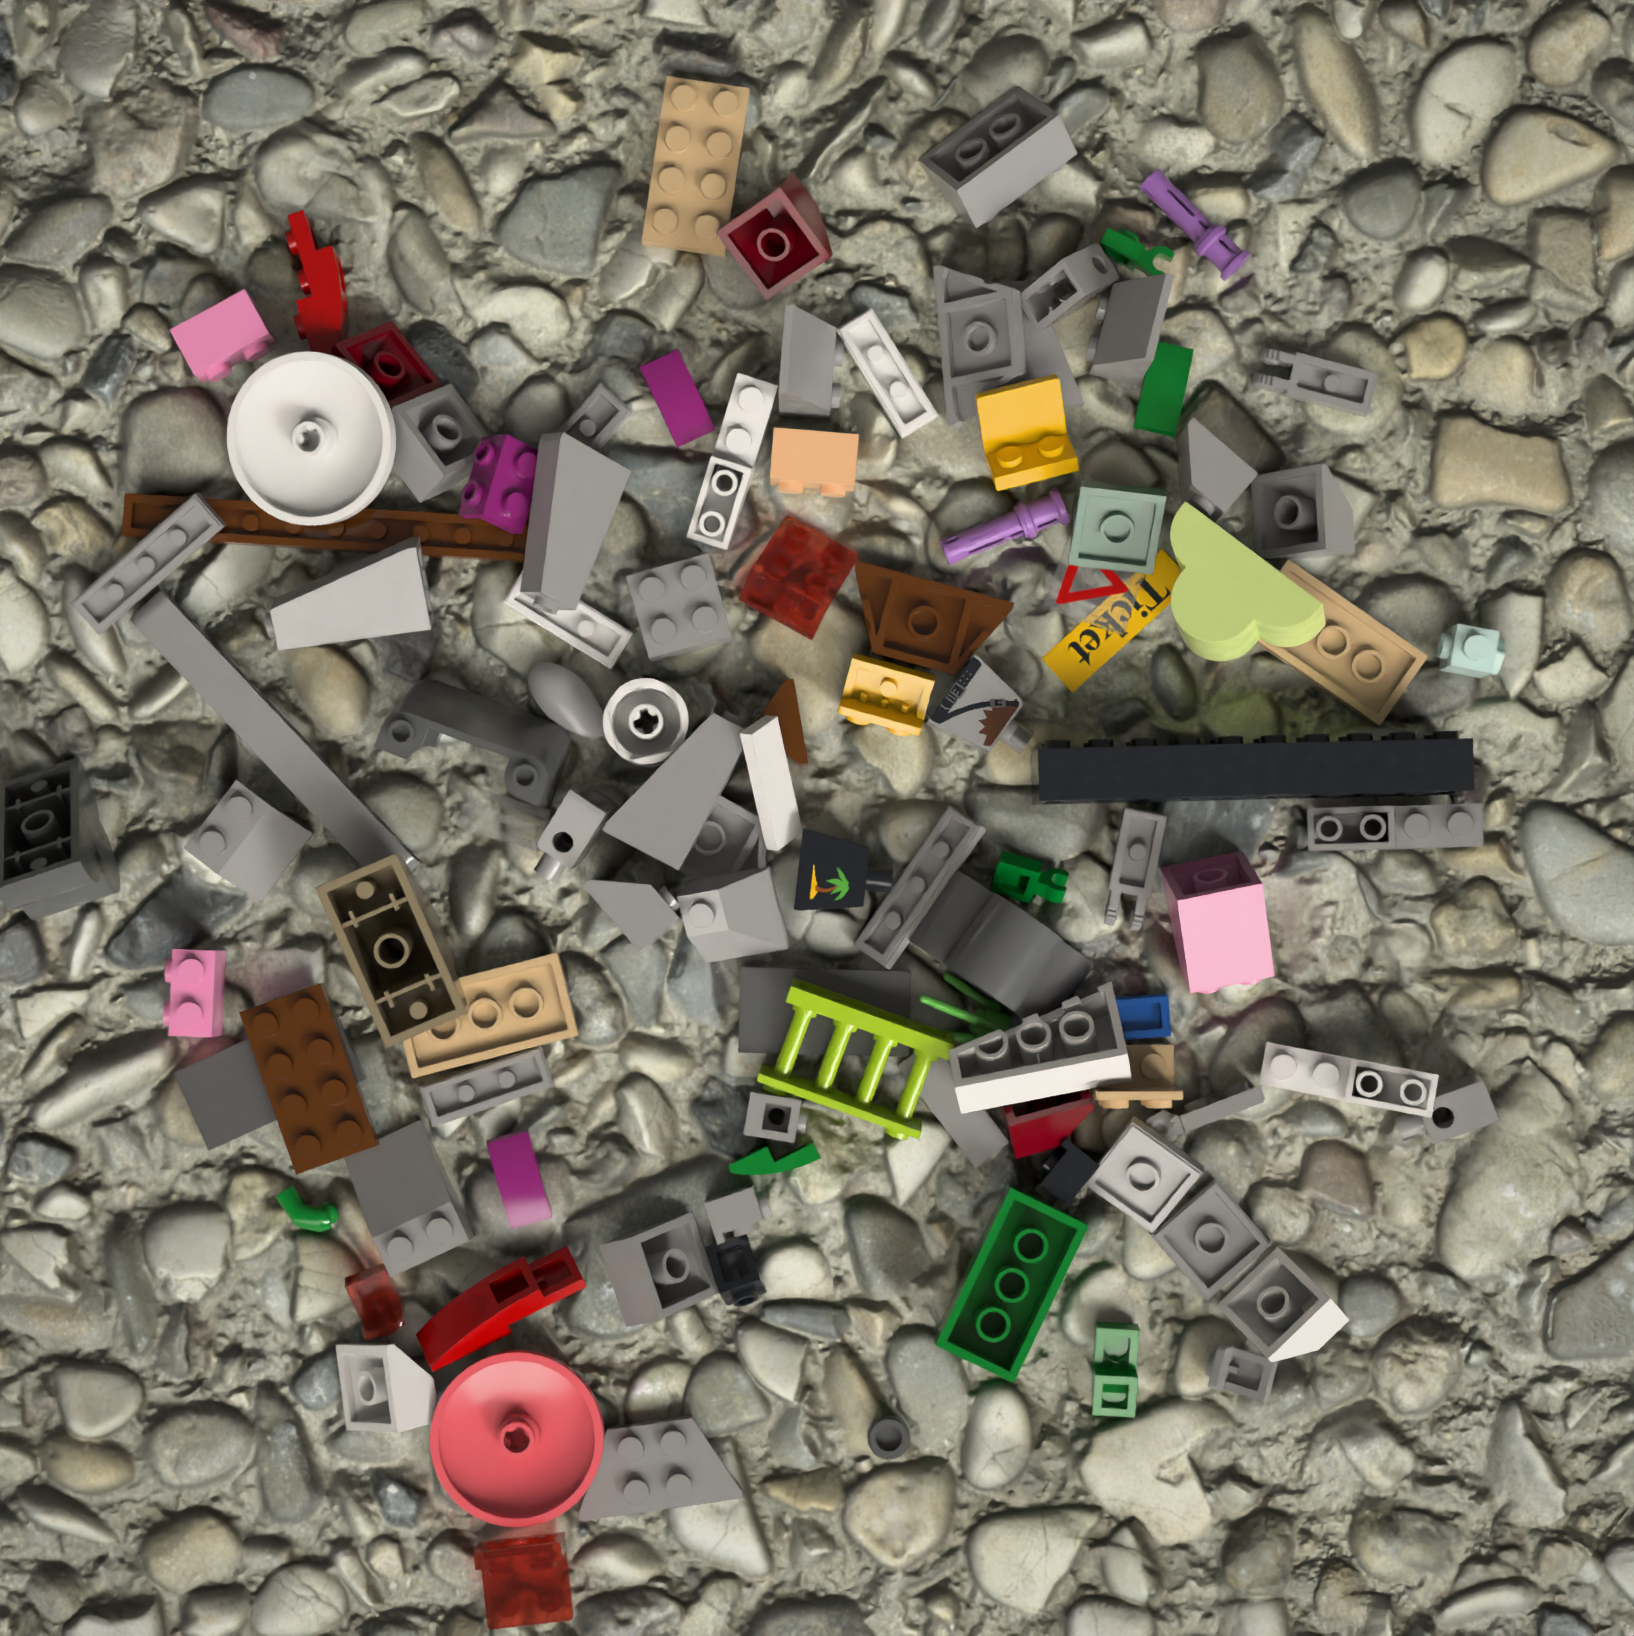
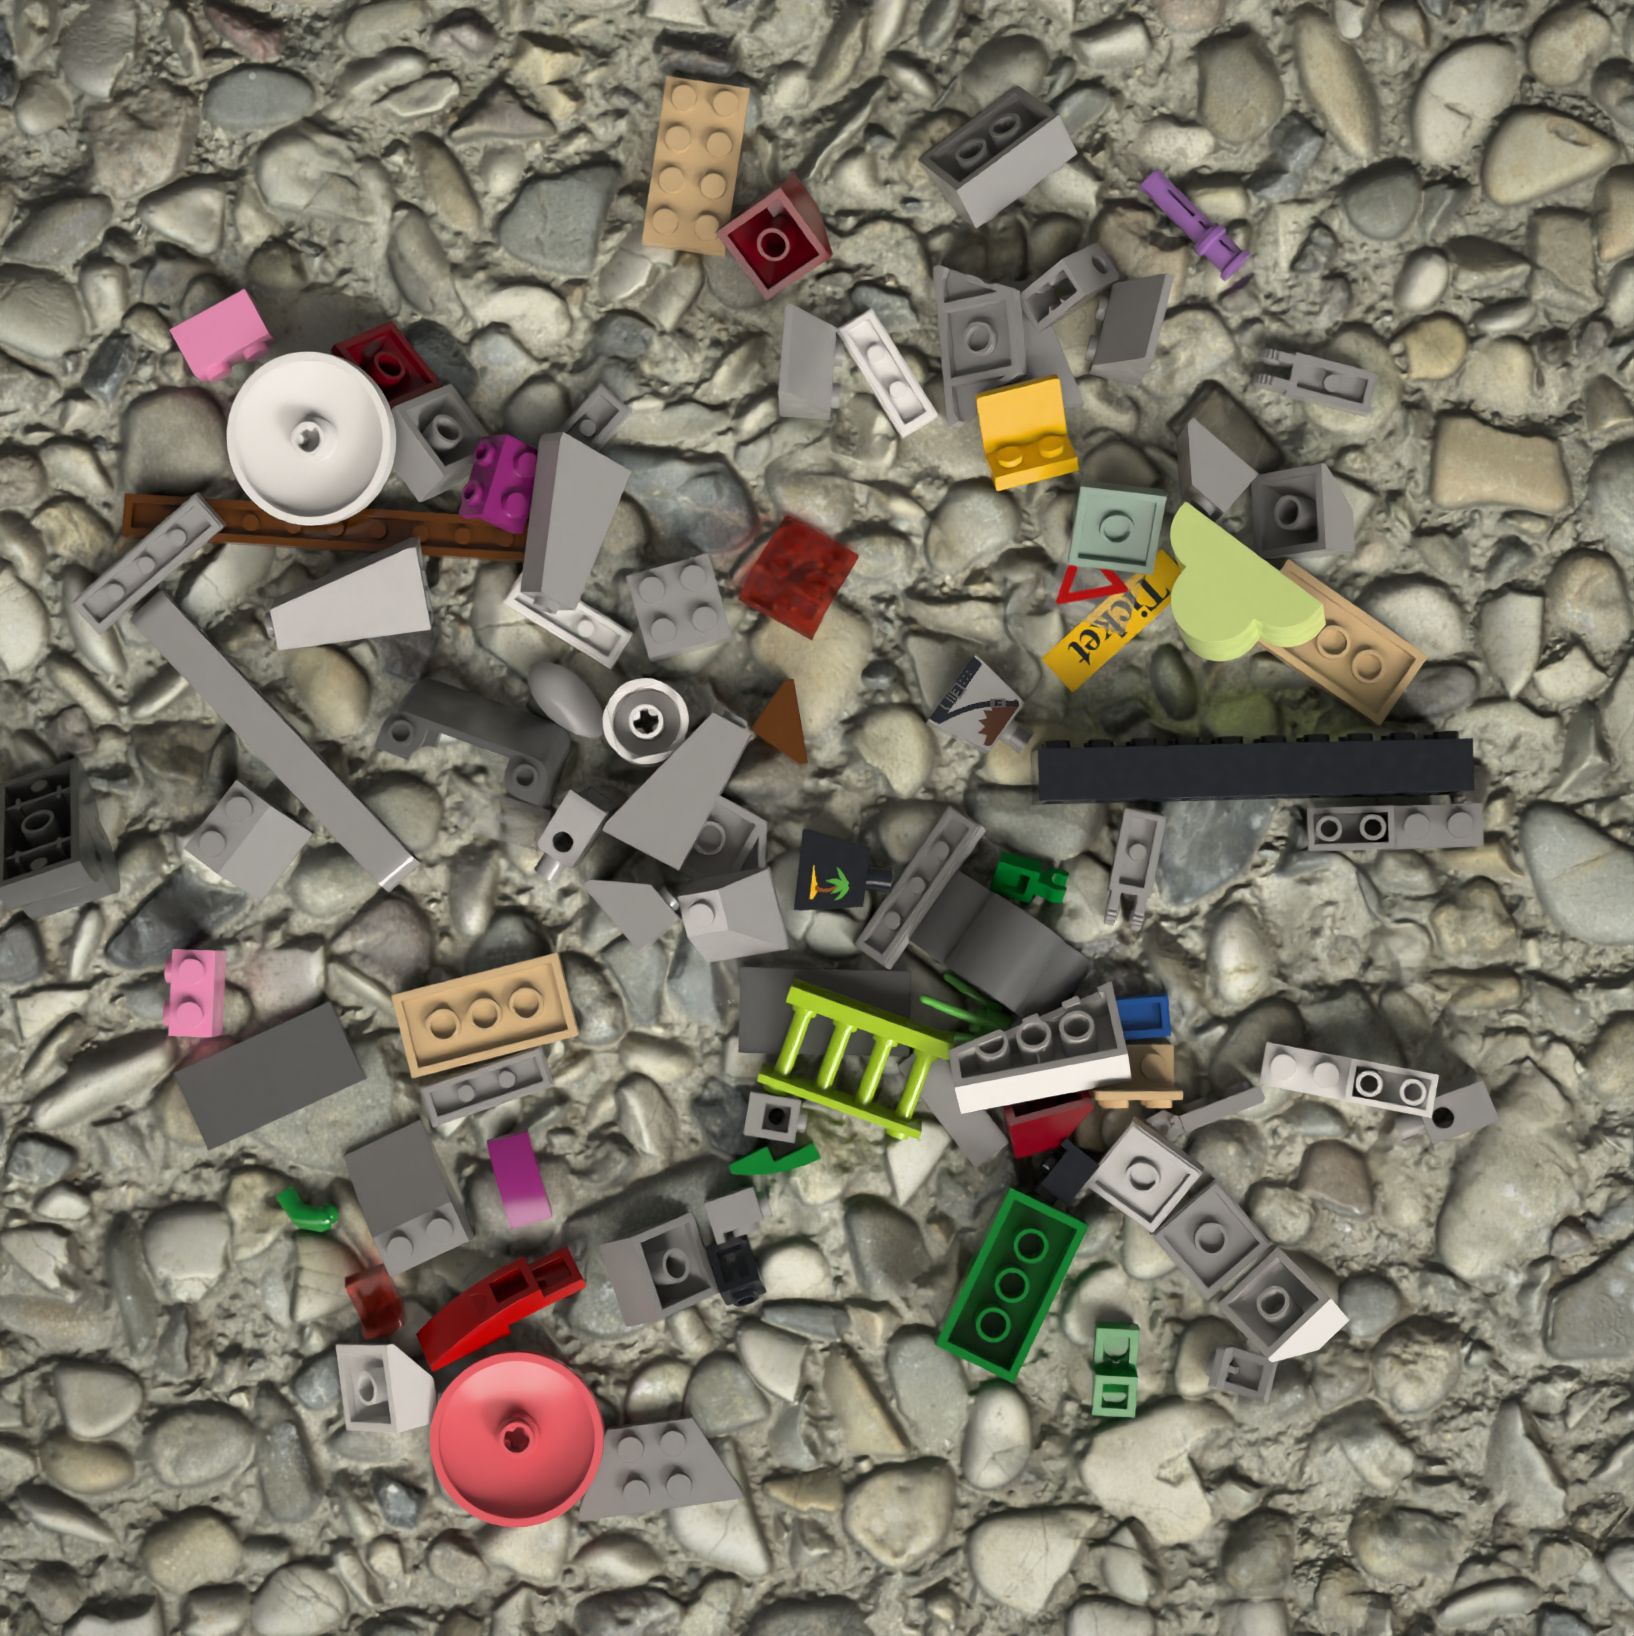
(309, 1078): reddish brown plate -> none
(324, 315): red slope -> none
(394, 948): dark tan brick -> none
(525, 1580): clear red bracket -> none
(677, 397): magenta slope -> none
(733, 461): white slope -> none
(771, 782): white tile -> none
(813, 461): light nougat brick -> none
(886, 695): yellow bracket -> none
(888, 1436): dark grey tile -> none
(925, 619): reddish brown wing -> none
(1023, 521): medium lavender pin -> none
(1128, 252): green plate -> none
(1163, 390): green slope -> none
(1218, 922): bright pink slope -> none
(1470, 651): light aqua brick -> none

